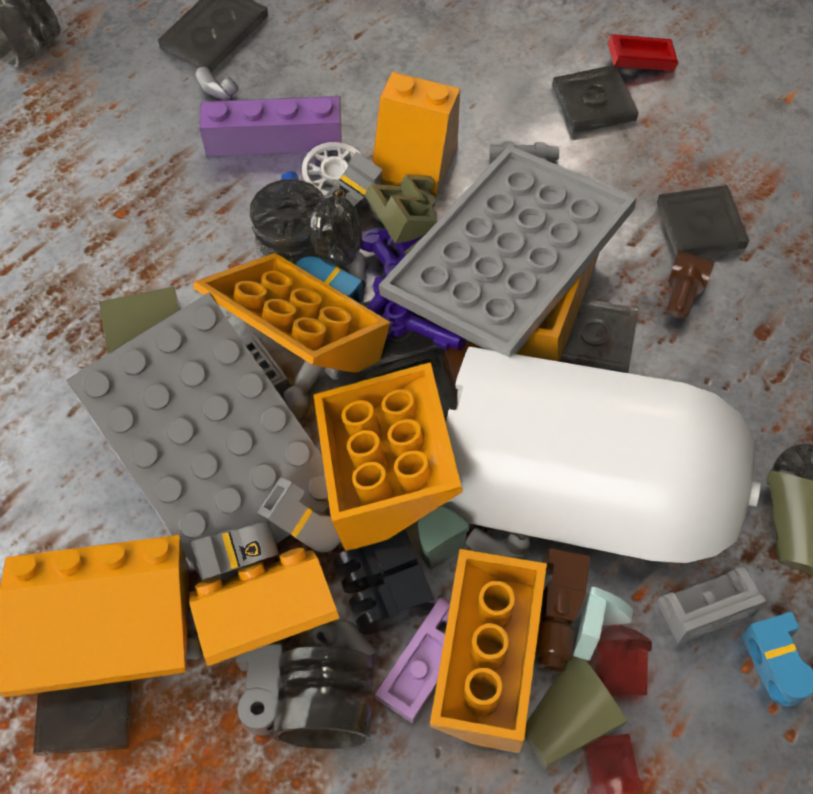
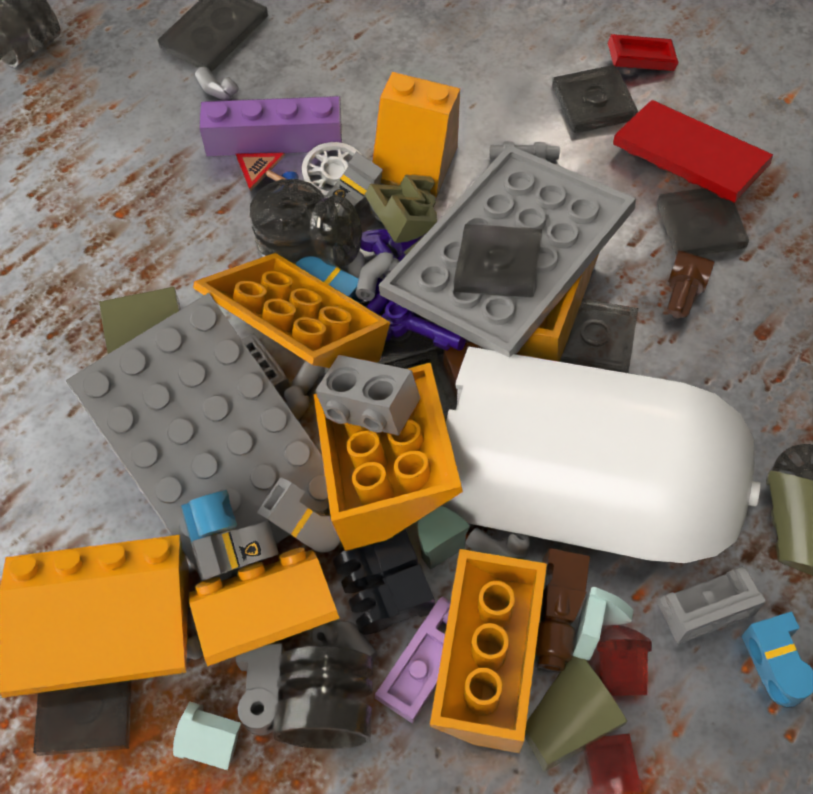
(205, 737): none -> light aqua tile
(209, 515): none -> dark azure leg
(258, 165): none -> piece
(368, 394): none -> light grey brick
(370, 272): none -> light grey arm
(498, 260): none -> clear smoke tile
(693, 150): none -> red tile

